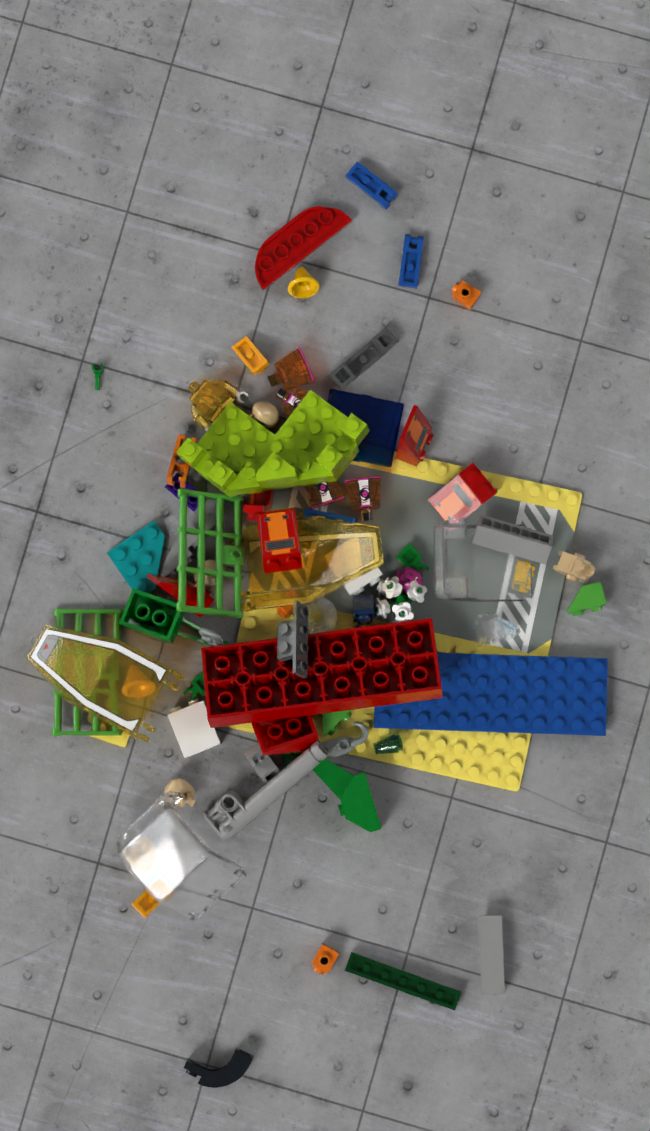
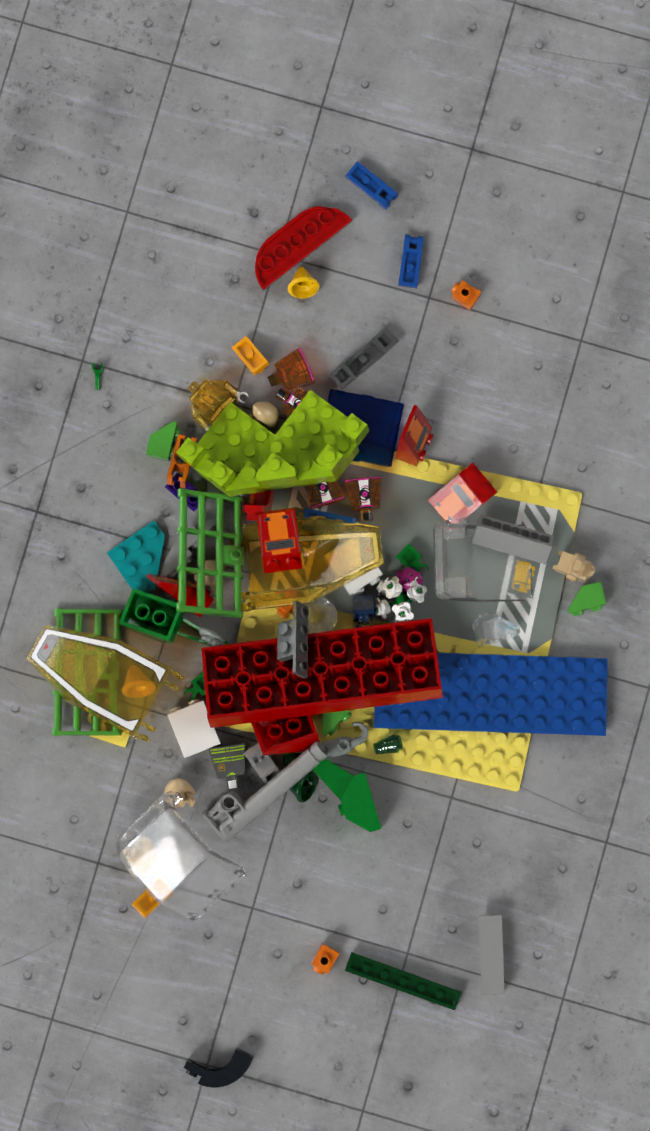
(161, 442): none -> bright green slope
(229, 763): none -> dark grey torso
(304, 788): none -> dark green hat

